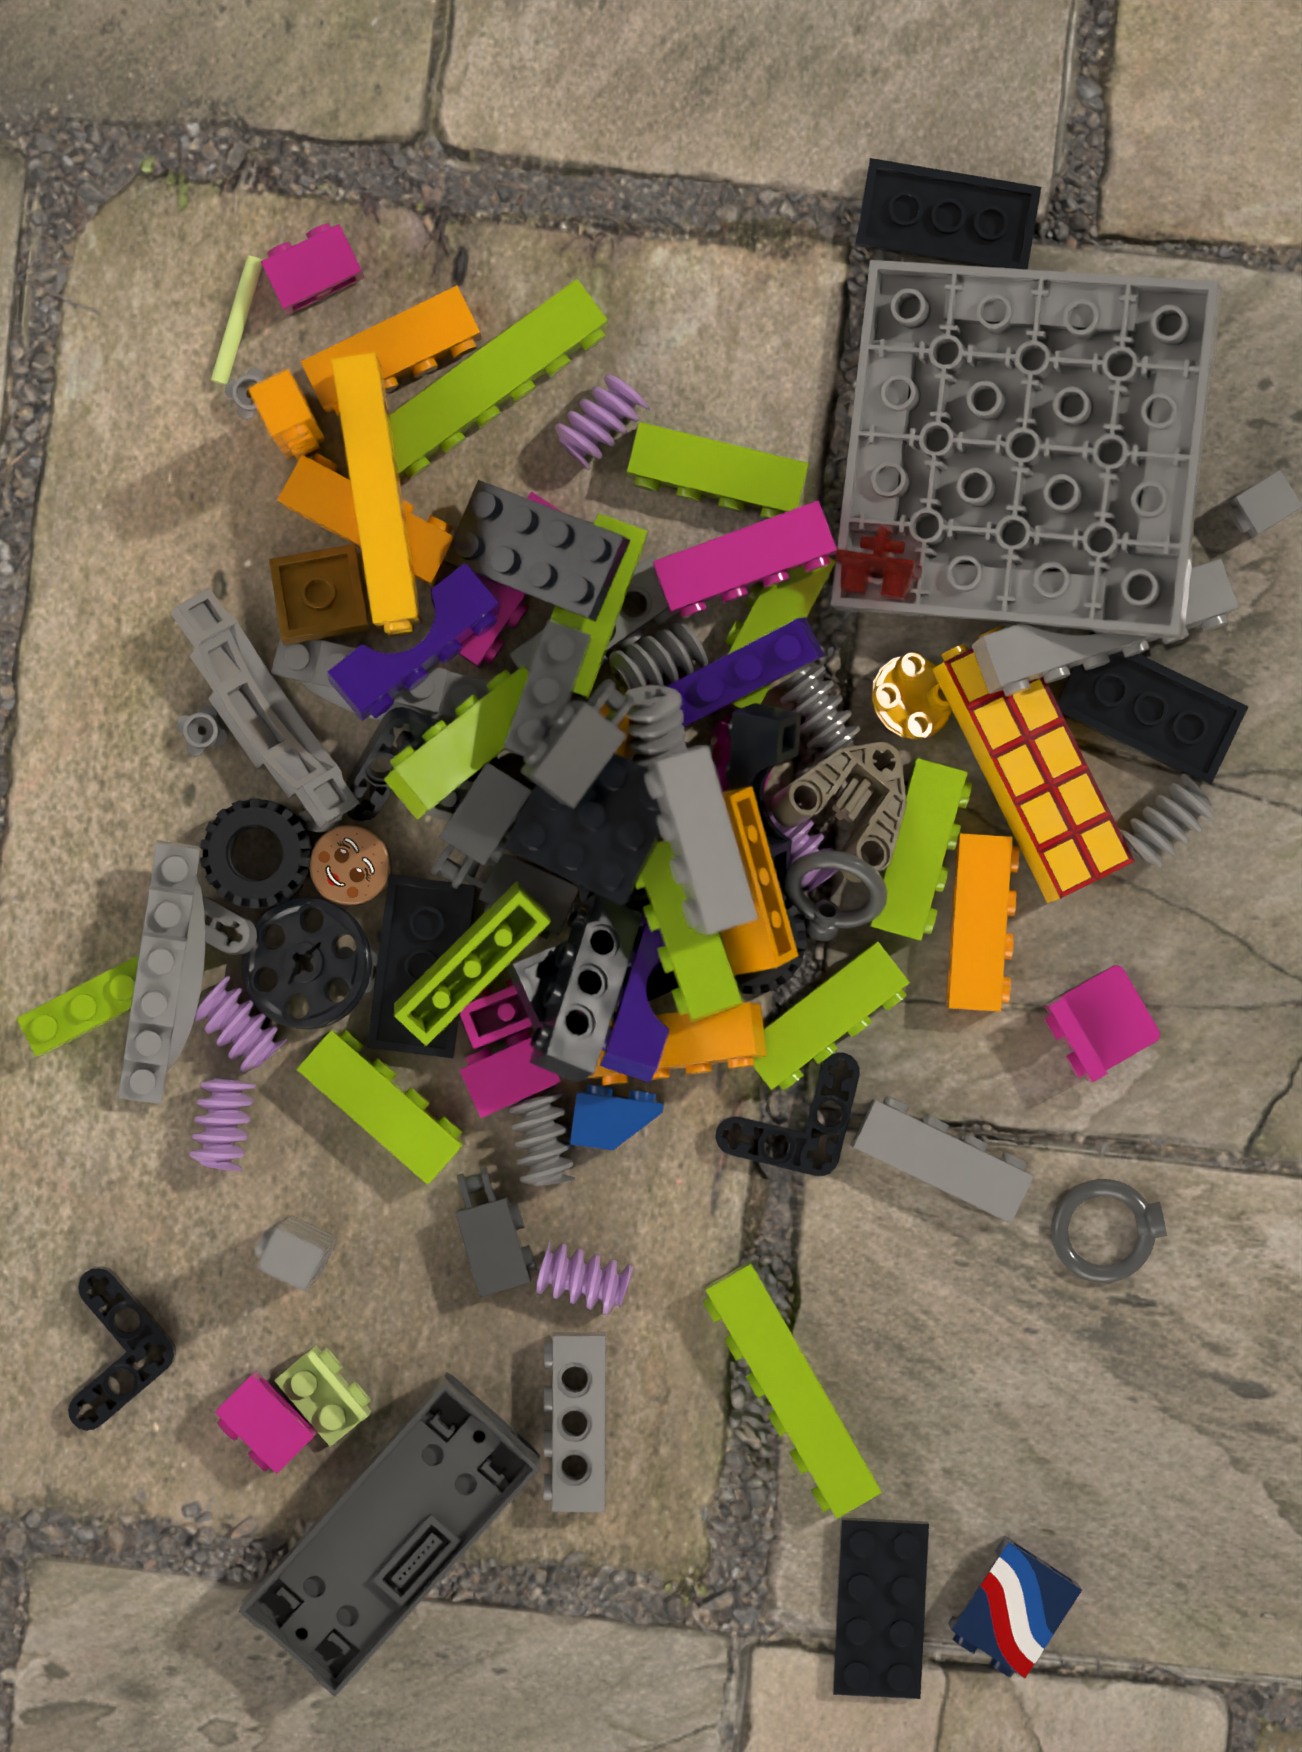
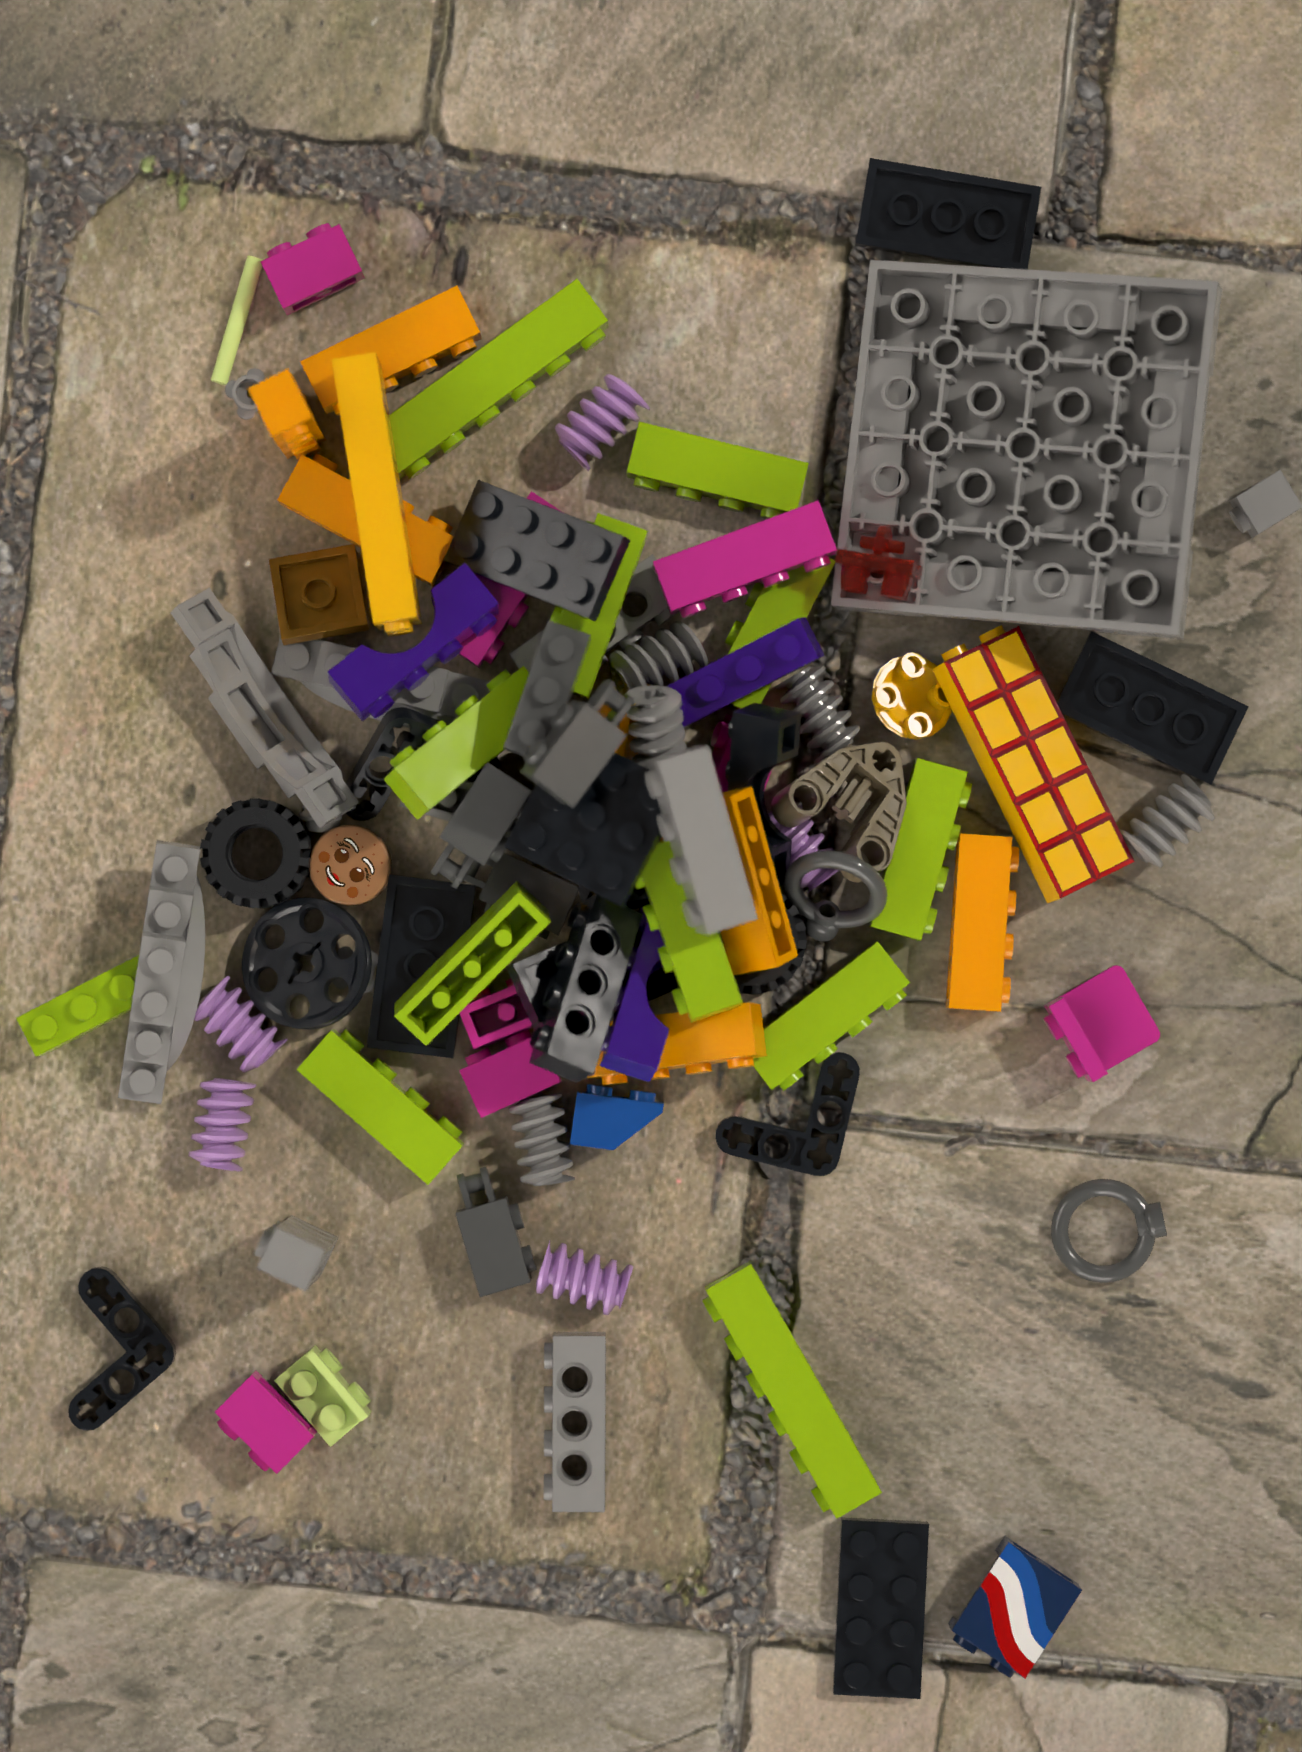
(205, 718): light grey plate -> none
(230, 918): light grey beam -> none
(392, 1534): dark grey piece -> none
(943, 1160): light grey brick -> none
(1027, 653): light grey arch -> none

